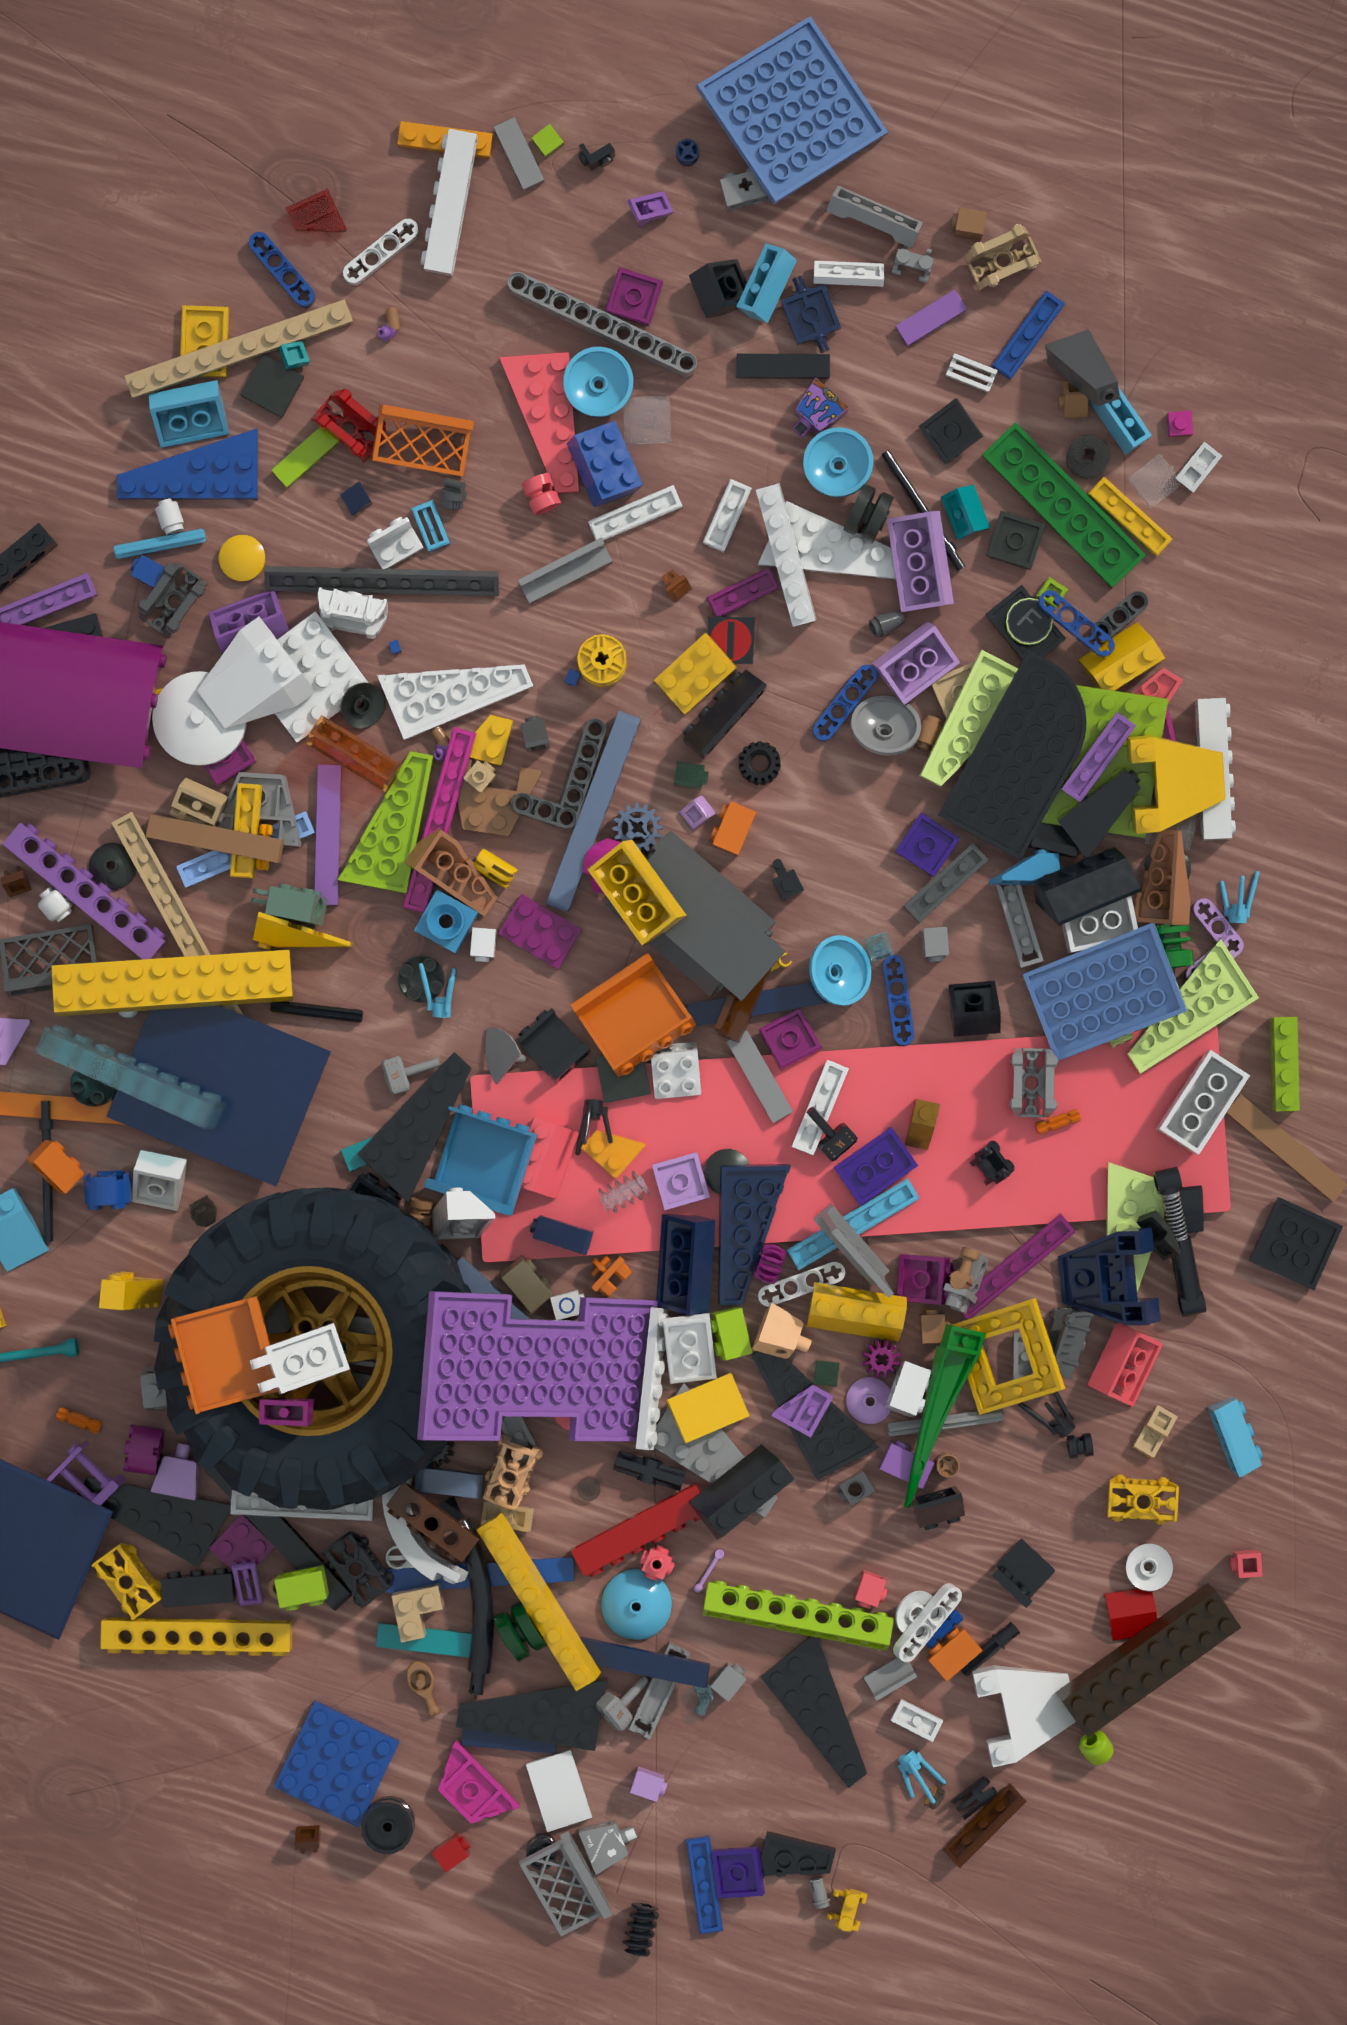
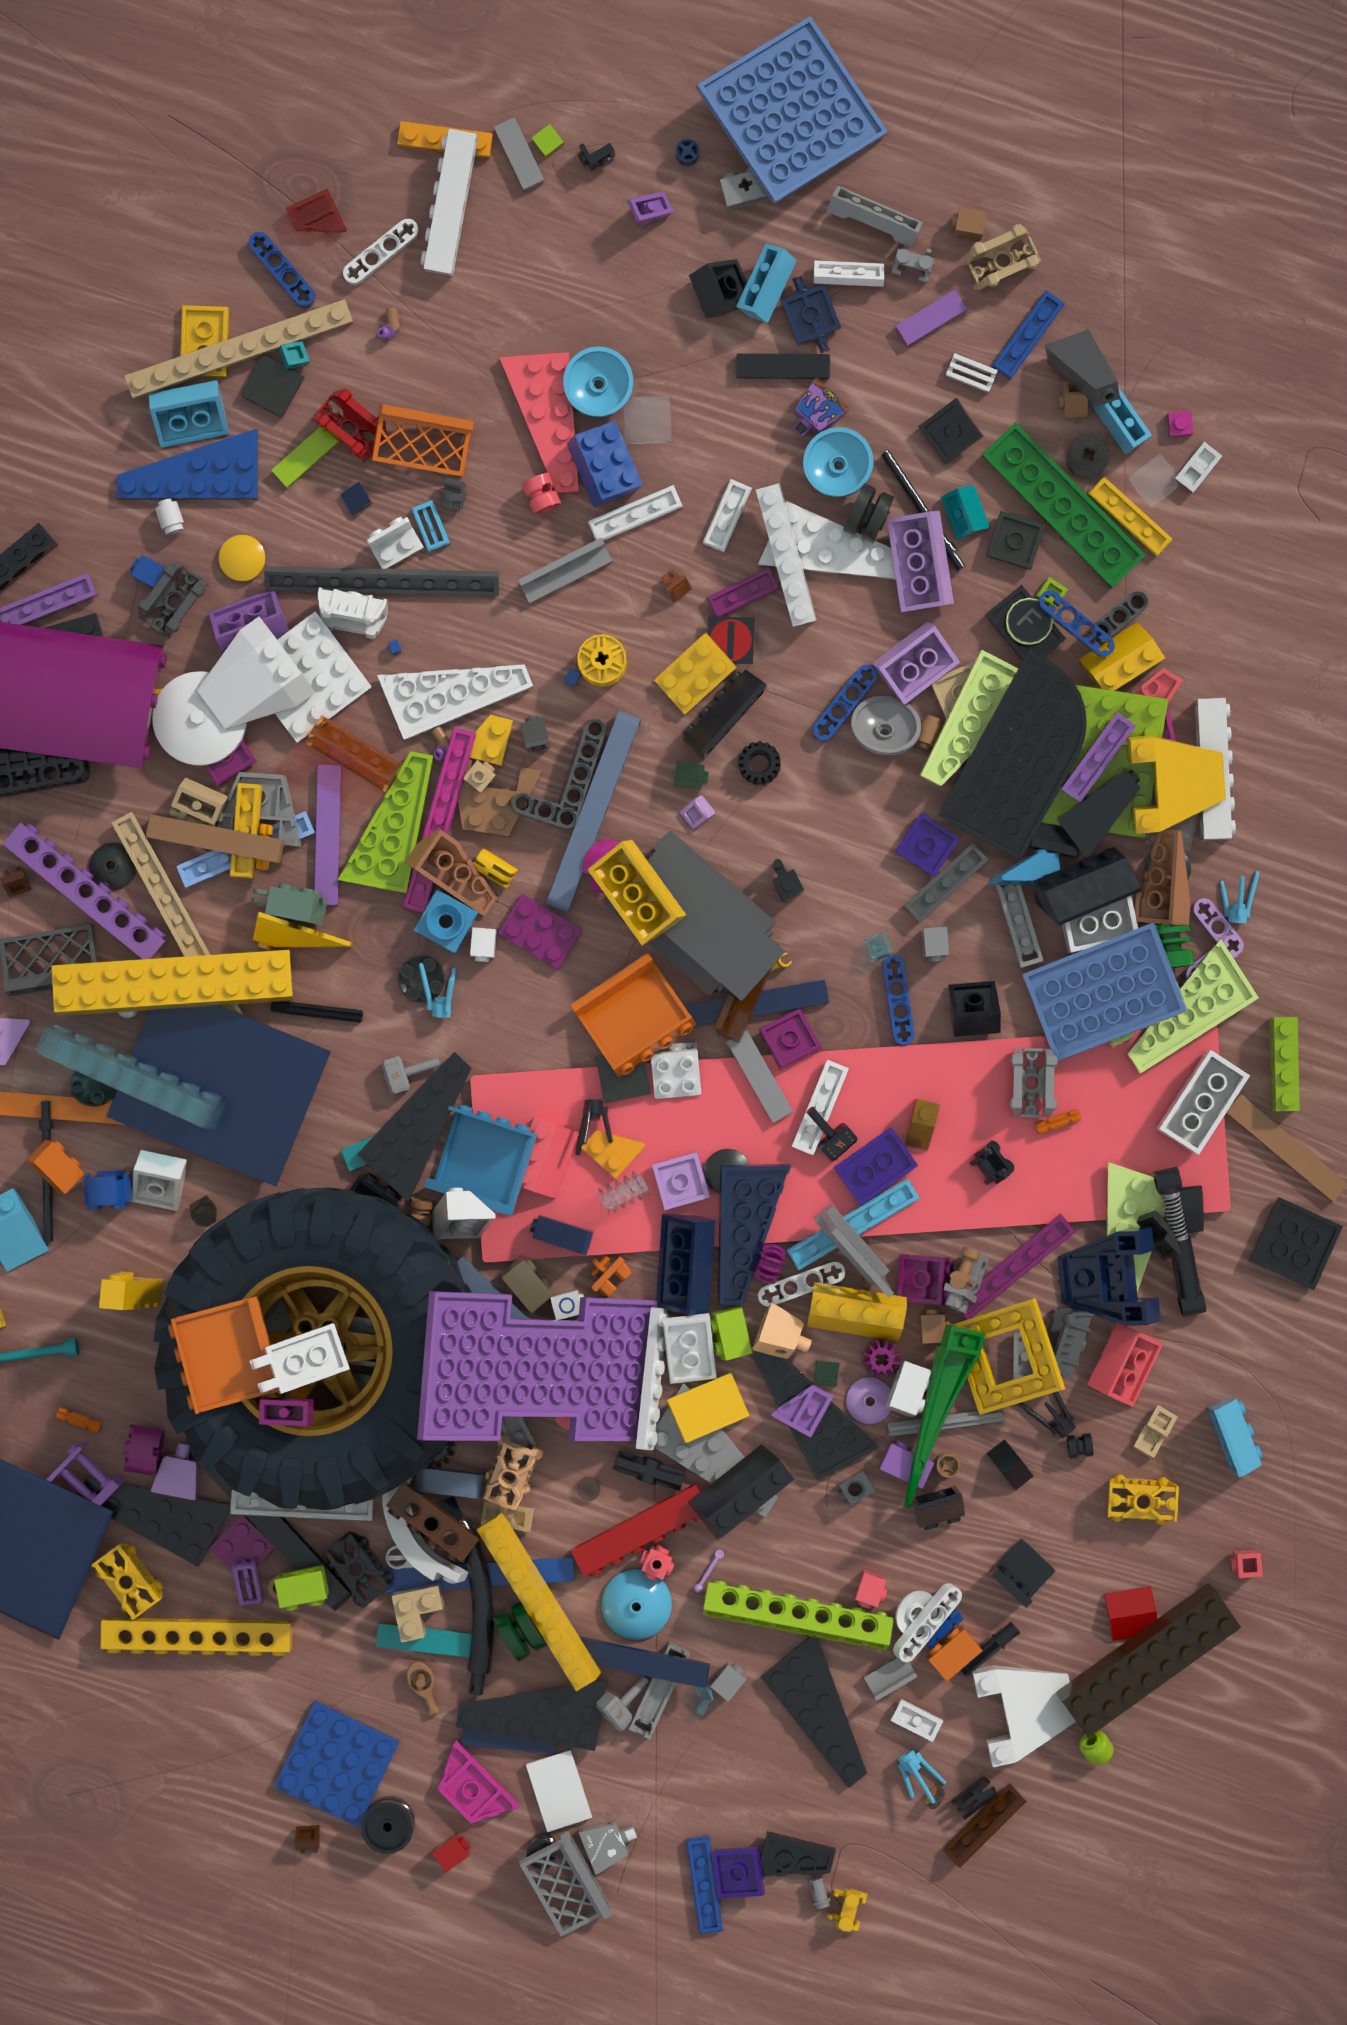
(54, 904): white head -> none
(152, 1397): light grey torso -> none
(159, 543): medium azure axle -> none
(198, 1588): black brick -> none
(368, 711): pearl dark grey dish -> none
(501, 1053): light grey shield -> none
(553, 1045): black panel -> none
(595, 315): light grey beam -> none
(634, 296): magenta plate -> none
(641, 1929): black piece -> none
(645, 820): sand blue gear -> none
(648, 1784): lavender brick -> none
(733, 828): orange brick -> none
(849, 967): medium azure dish -> none
(885, 623): dark grey cone -> none
(1010, 1464): none -> black slope
(1159, 1573): white dish -> none

